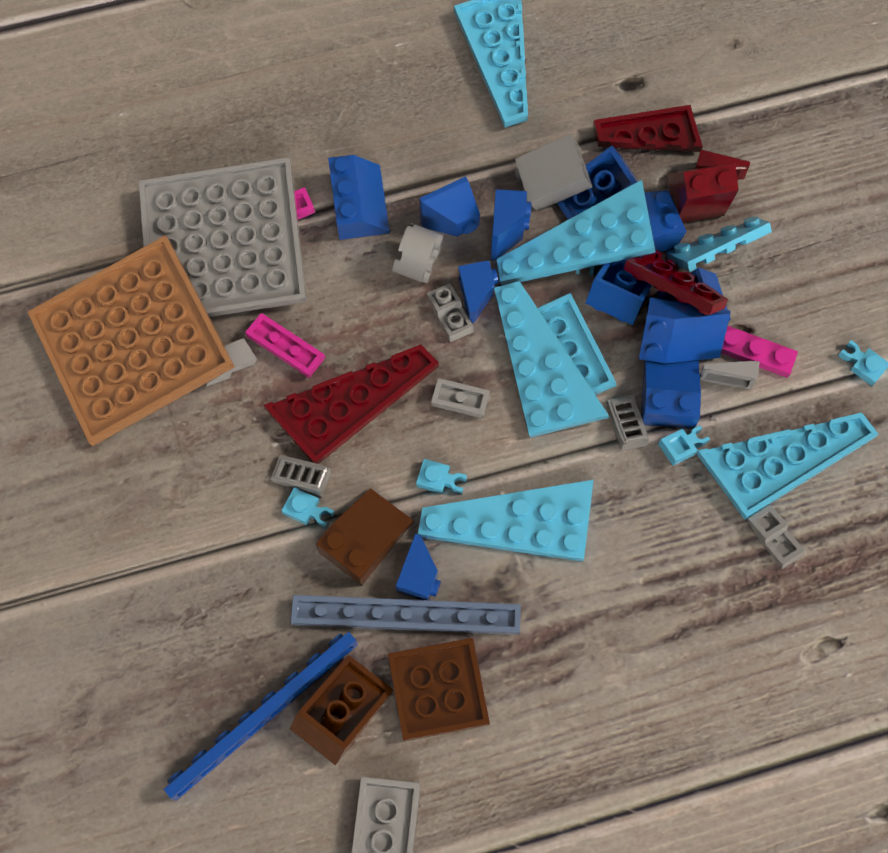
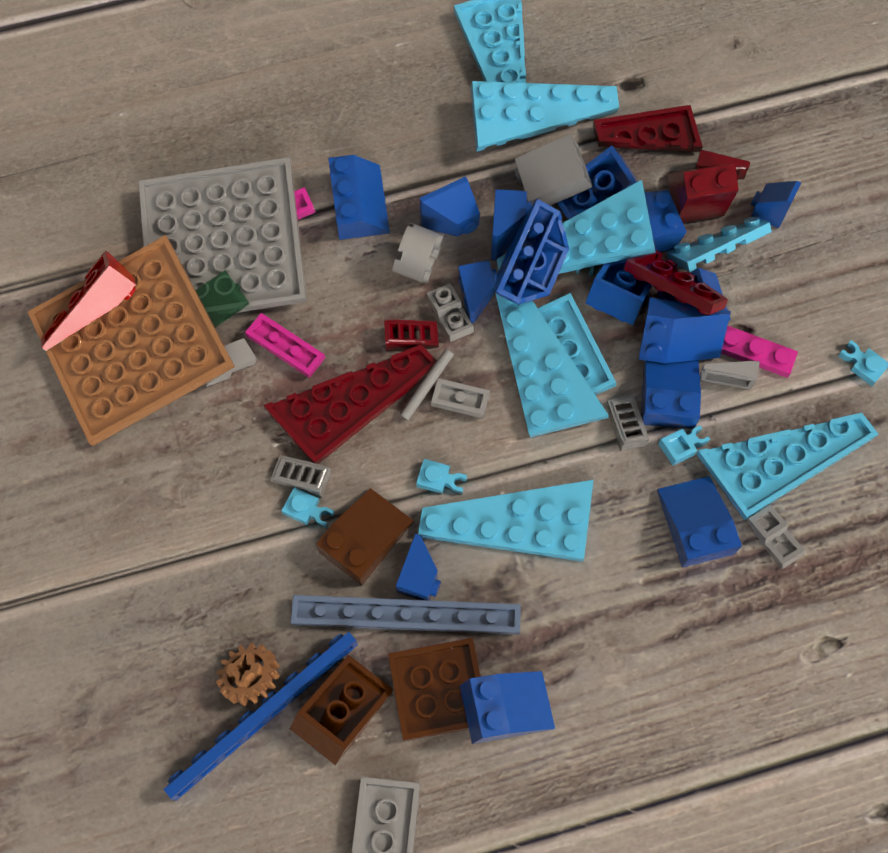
(104, 289): none -> wedge
(221, 298): none -> clear green piece
(248, 674): none -> medium nougat gear
(400, 326): none -> dark red slope
(426, 384): none -> light grey bar
(506, 706): none -> blue slope
(528, 109): none -> medium azure wing
(533, 256): none -> blue wedge
(698, 521): none -> blue slope
(774, 201): none -> blue slope

